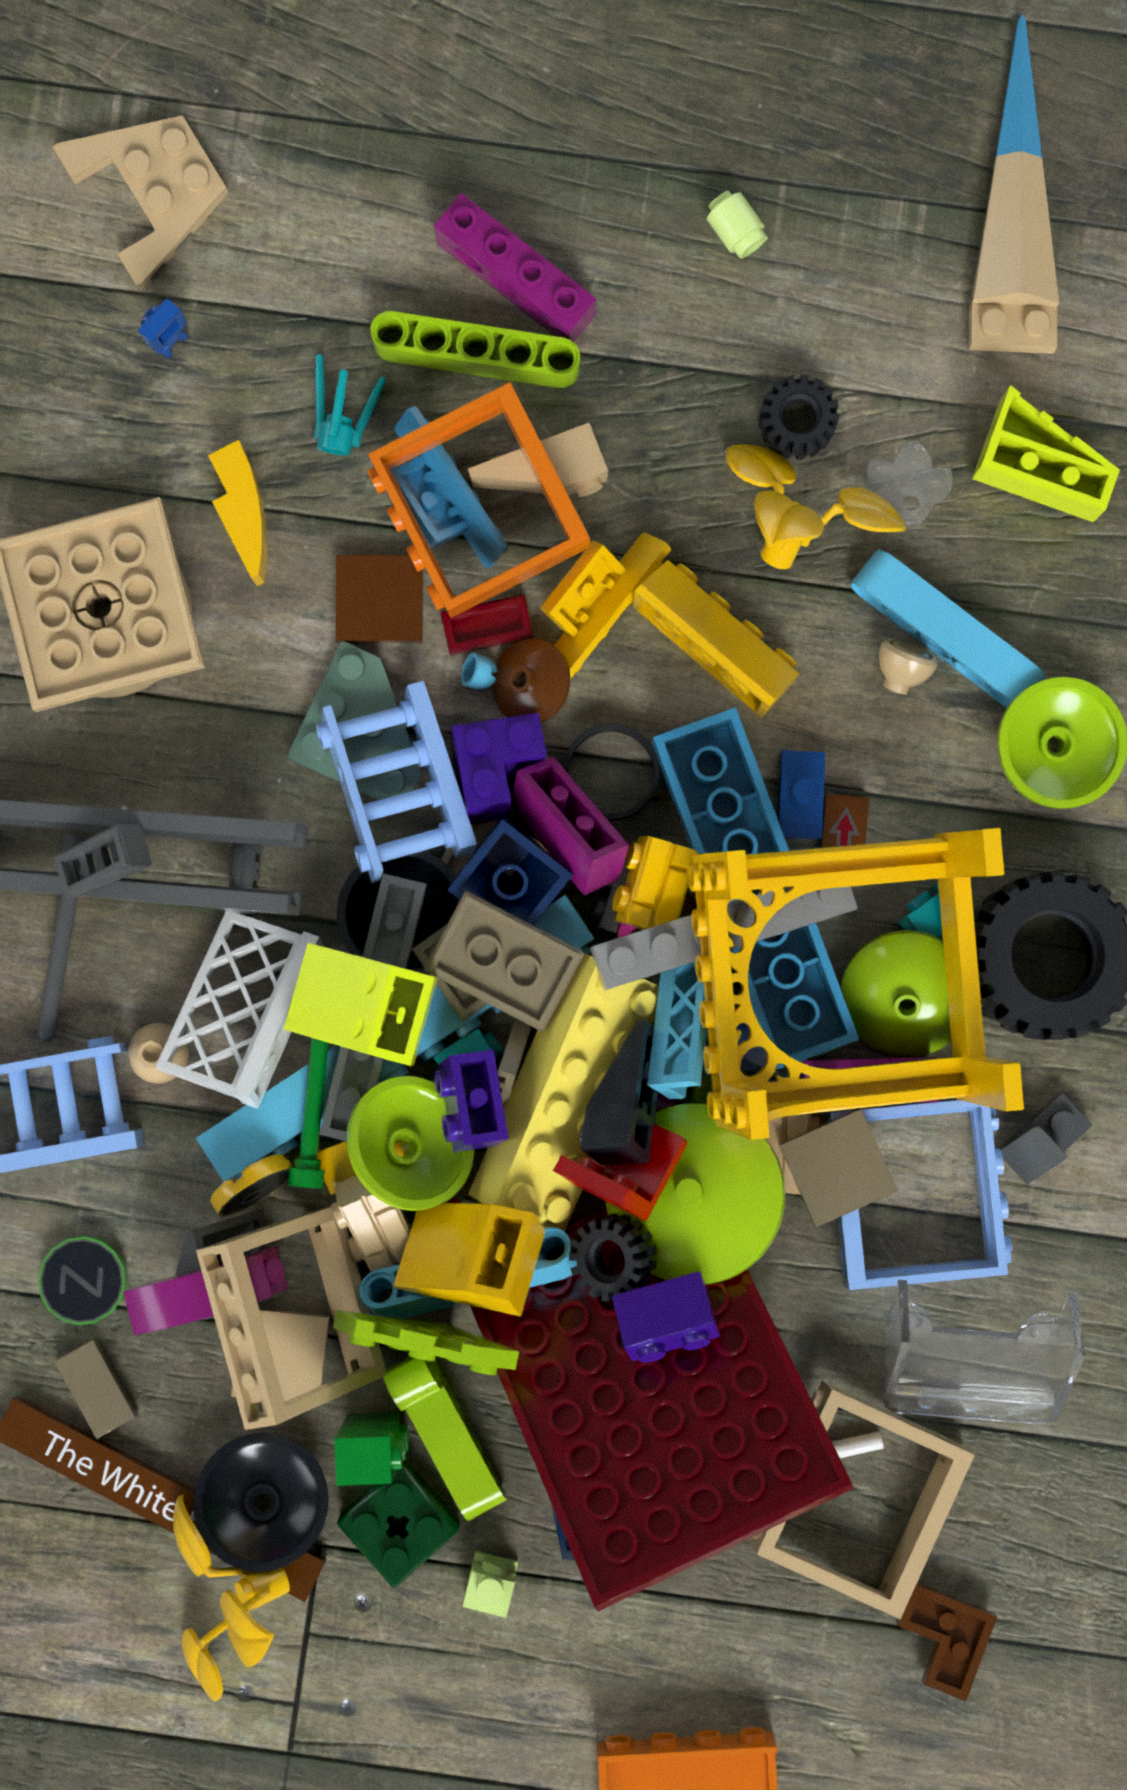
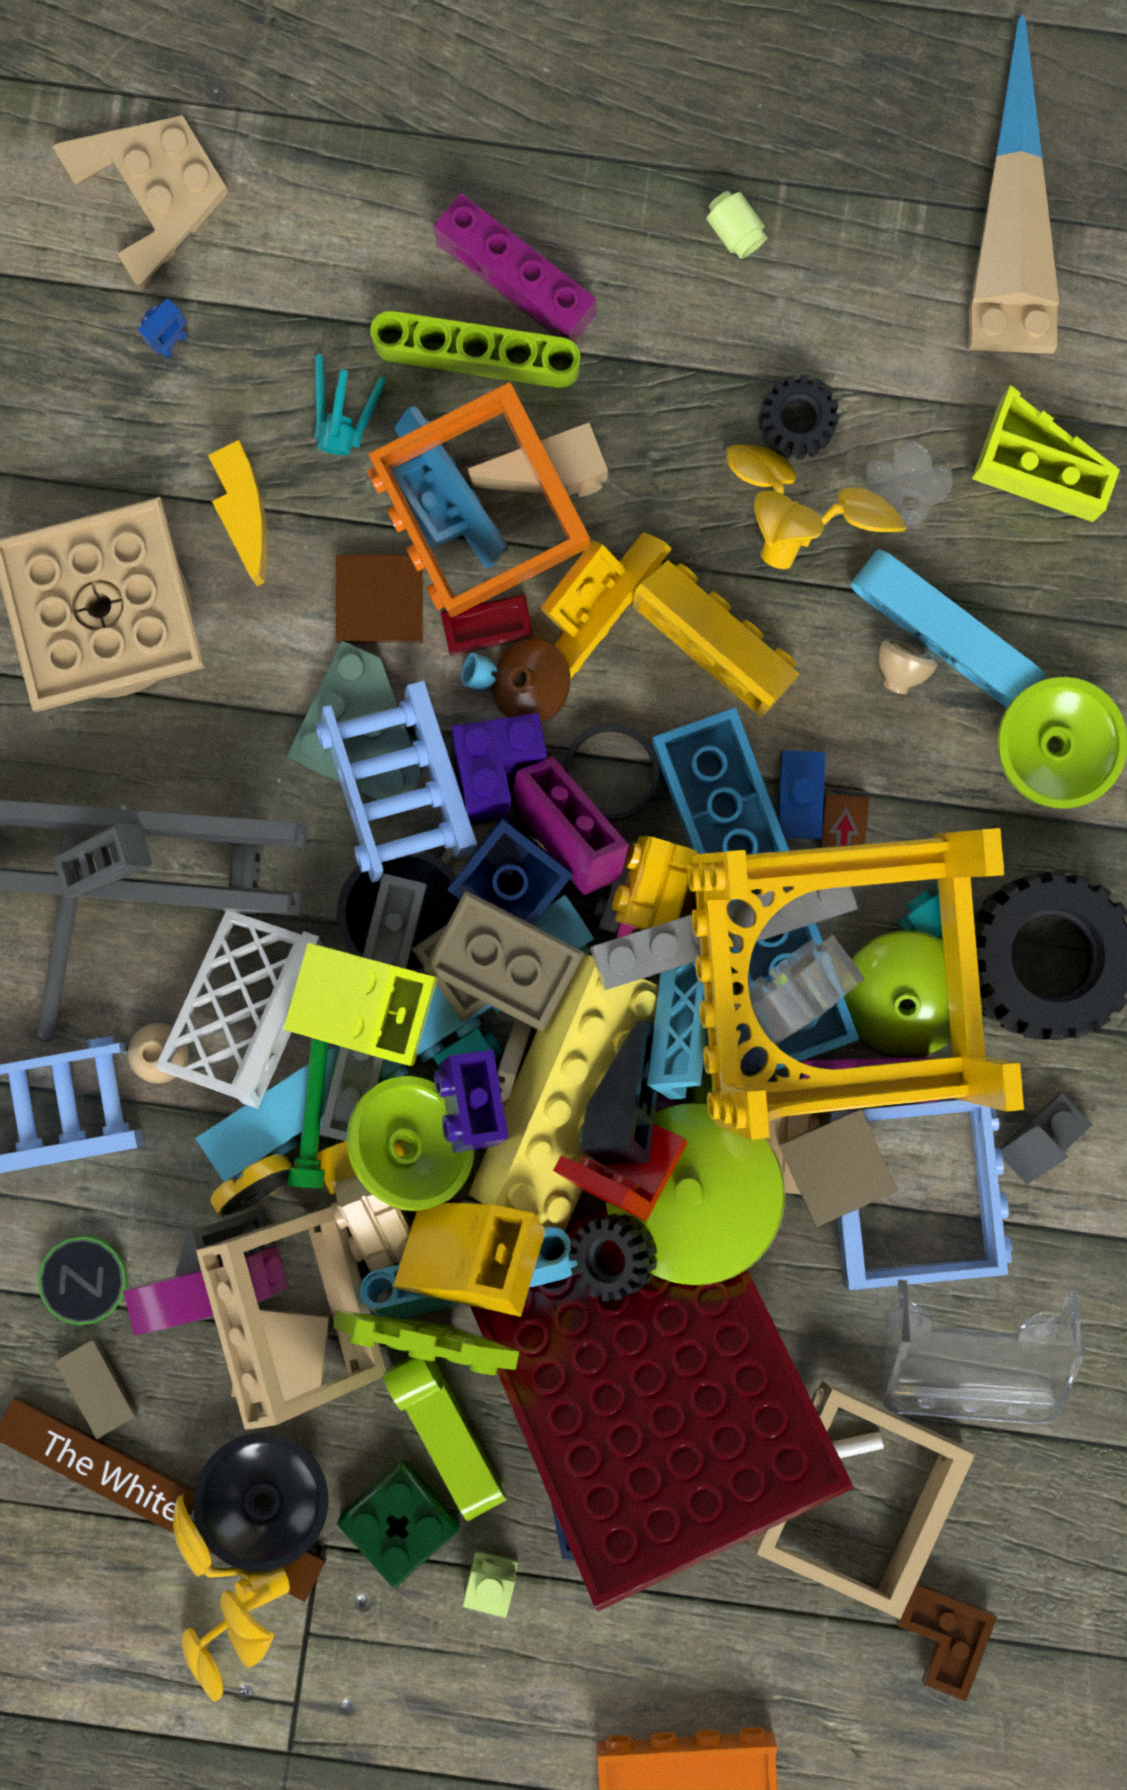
(370, 1448): green brick -> none
(666, 1317): dark purple brick -> none
(802, 988): none -> clear brick

